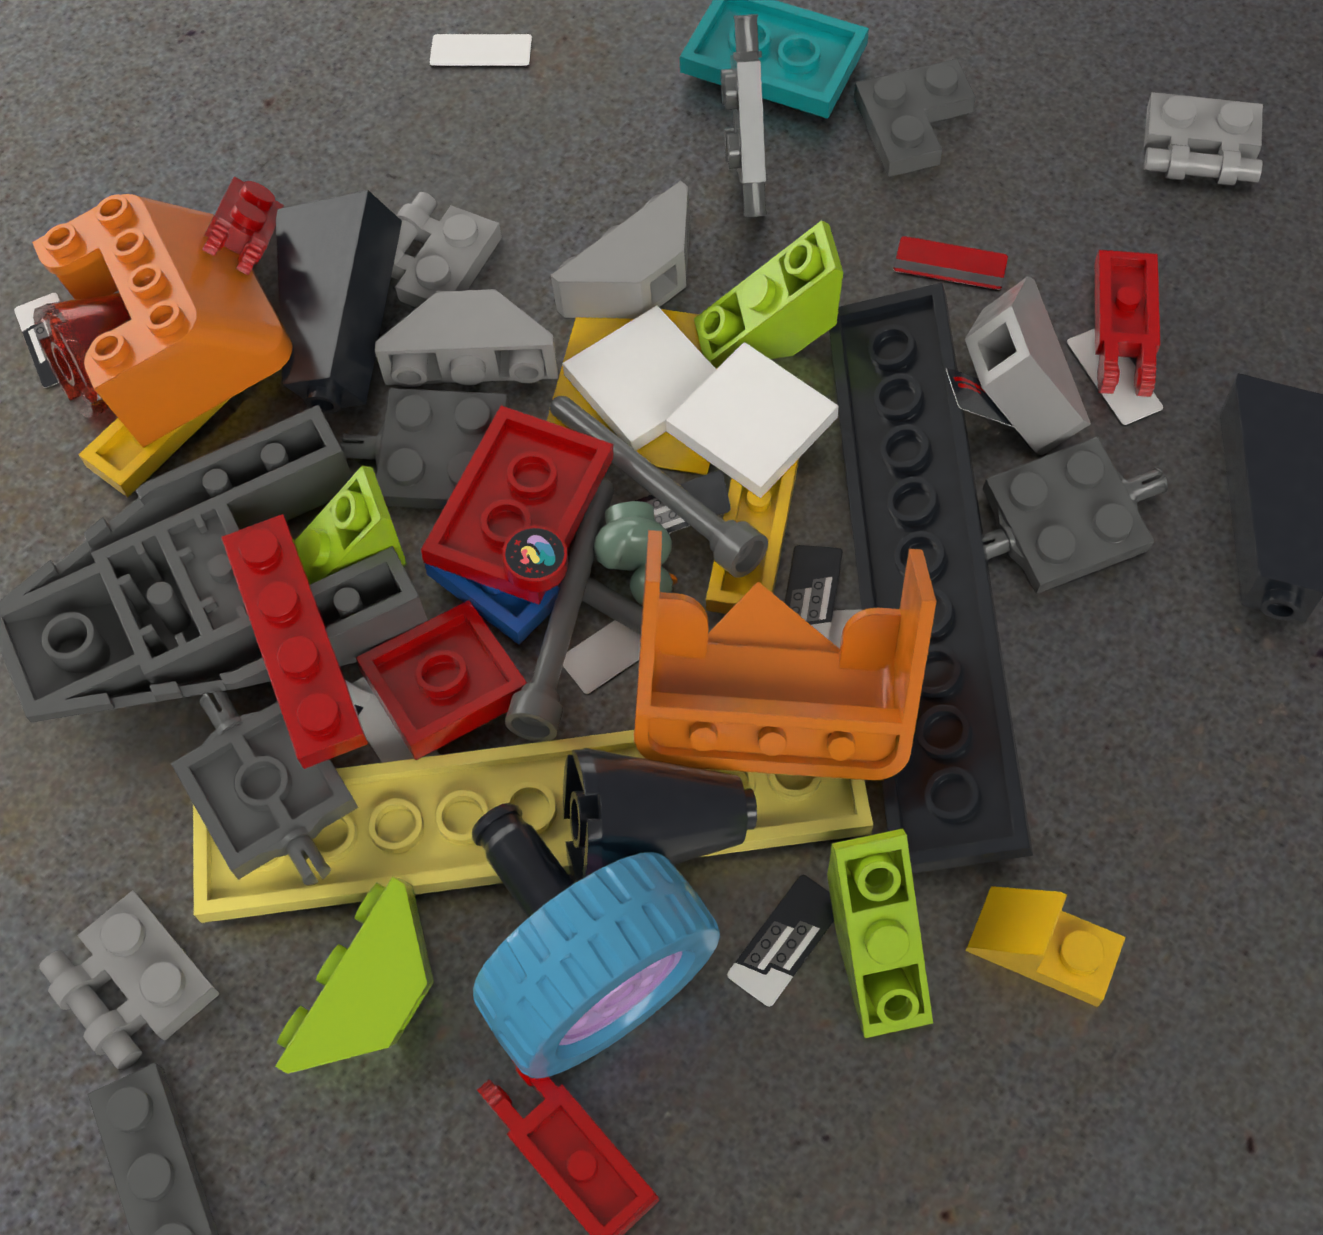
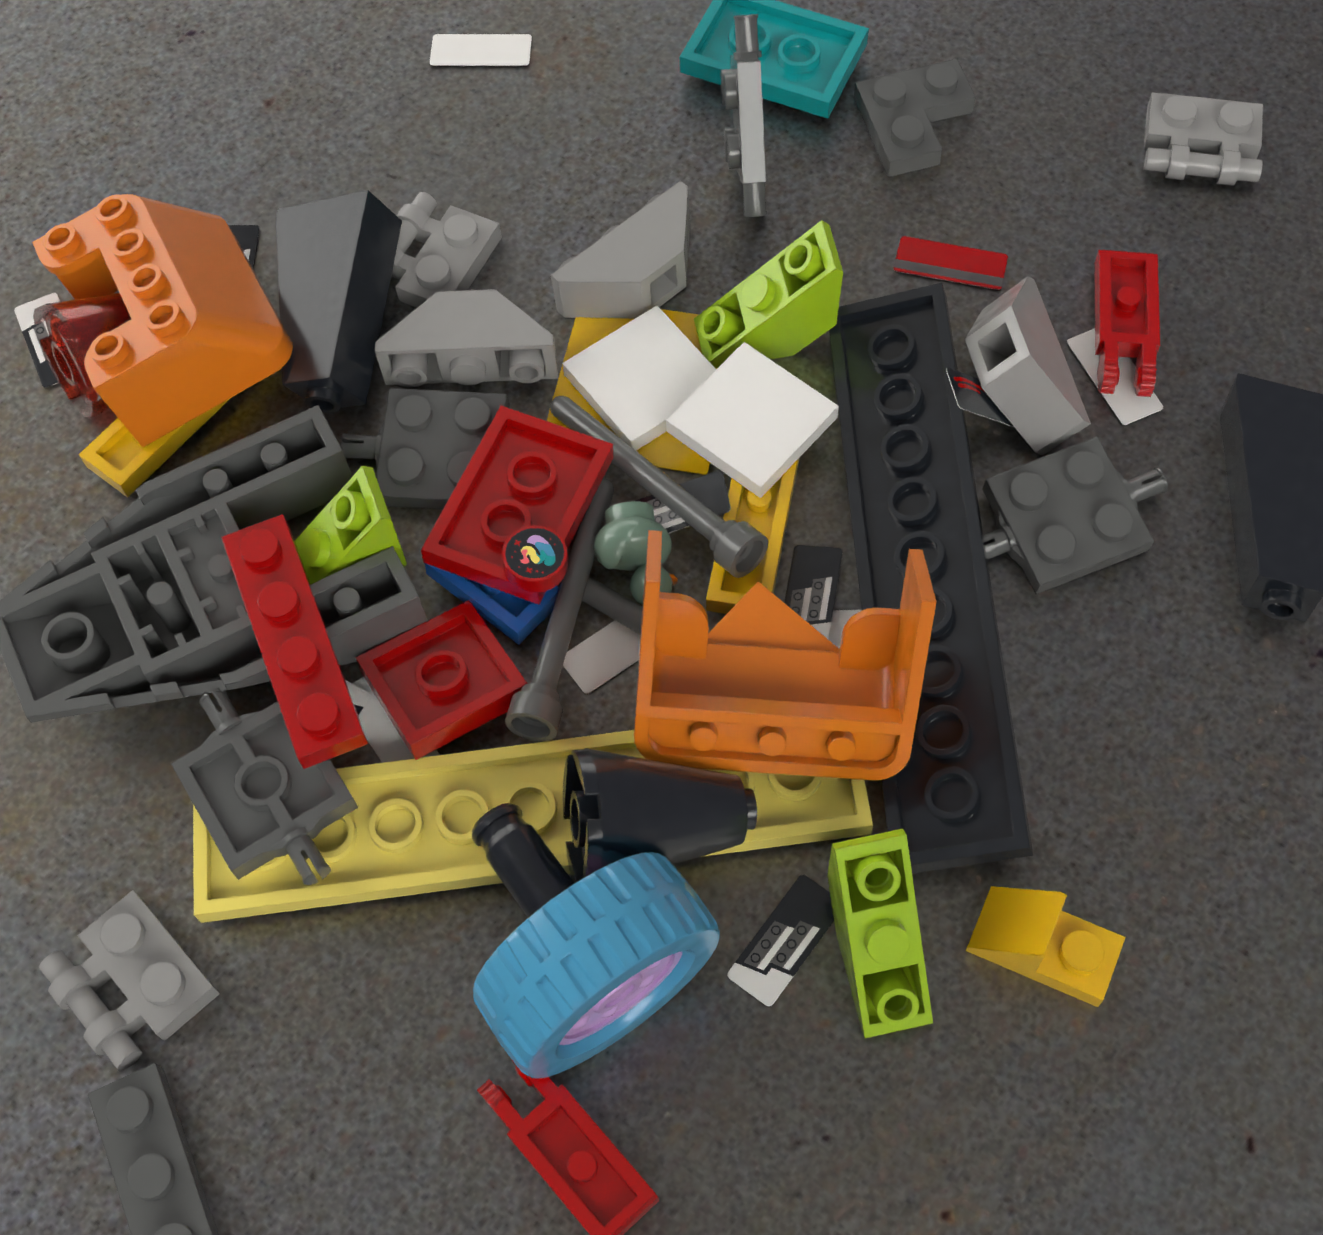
(243, 222): red hinge -> none
(367, 988): lime slope -> none

